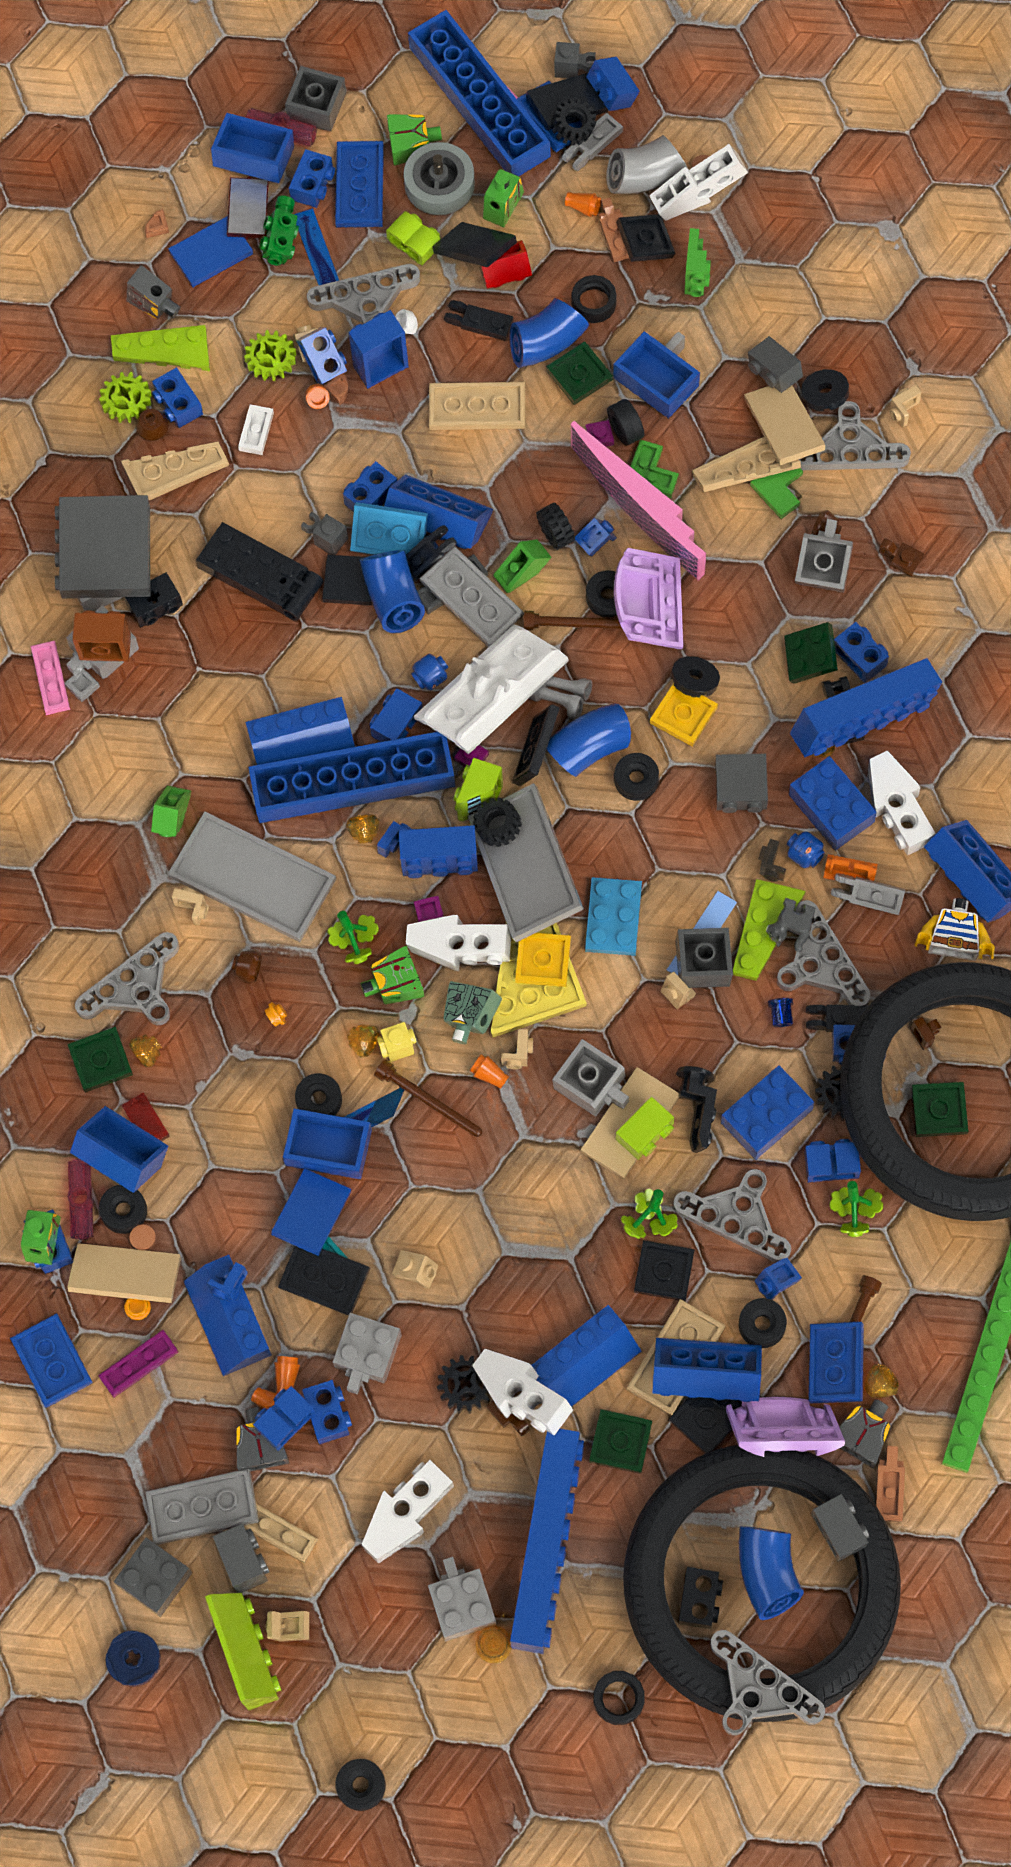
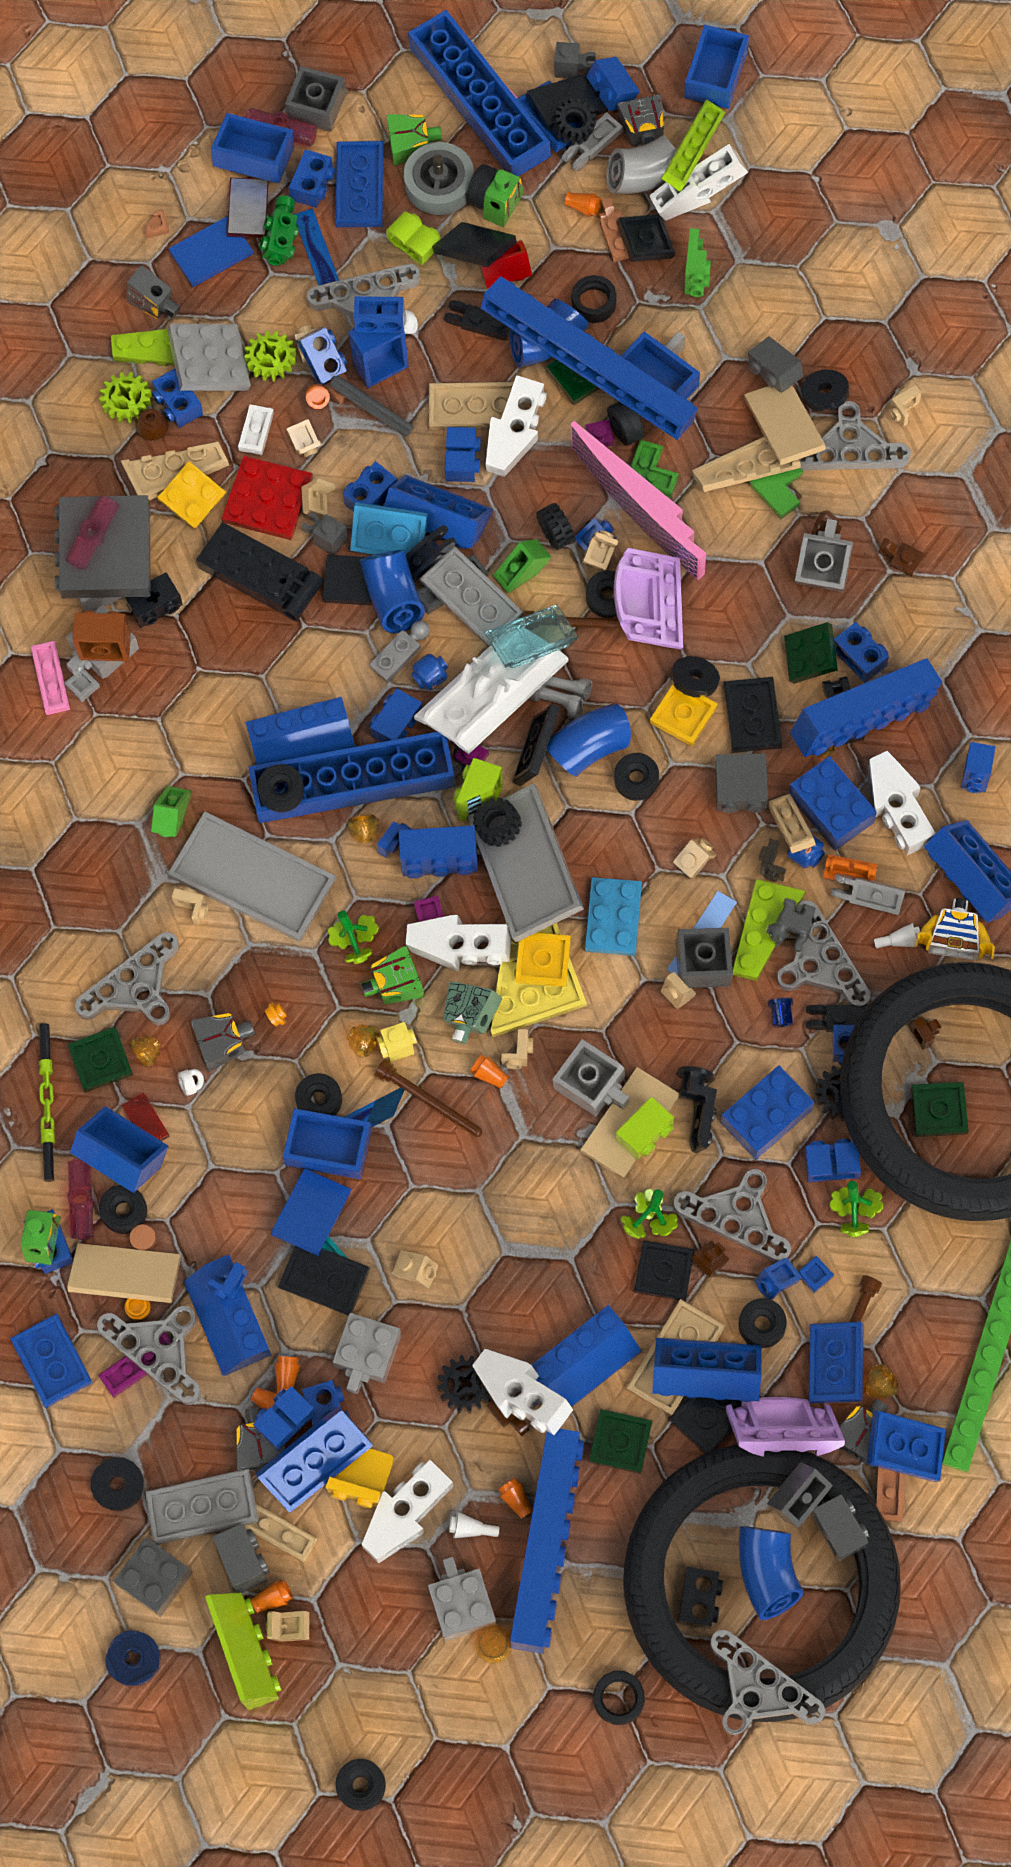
(47, 1135): none -> piece
(85, 545): none -> clear pink piece
(106, 1473): none -> black tile
(167, 1357): none -> light grey beam
(187, 1083): none -> white tile
(191, 495): none -> yellow plate
(208, 357): none -> light grey plate
(220, 1038): none -> dark grey torso
(247, 965): reddish brown cone -> none
(266, 498): none -> red plate
(273, 1596): none -> orange cone
(281, 774): none -> black tyre
(303, 438): none -> tan bracket
(314, 1458): none -> plate
(315, 496): none -> tan bracket
(363, 1479): none -> yellow bracket
(371, 406): none -> dark grey axle
(379, 314): none -> blue brick
(400, 651): none -> light grey plate
(461, 454): none -> blue piece
(465, 1526): none -> white cone
(479, 184): none -> black tyre
(505, 445): none -> white brick
(515, 1497): none -> orange cone
(531, 637): none -> clear light blue piece
(589, 357): none -> blue brick
(600, 550): none -> tan bracket
(642, 119): none -> dark grey torso
(693, 145): none -> lime tile
(695, 856): none -> tan bracket
(710, 1258): none -> reddish brown tile
(716, 66): none -> blue piece
(752, 714): none -> black tile
(791, 823): none -> tan tile
(799, 1494): none -> dark grey brick
(815, 1274): none -> blue tile
(901, 938): none -> white cone
(906, 1446): none -> blue tile
(978, 767): none -> blue brick

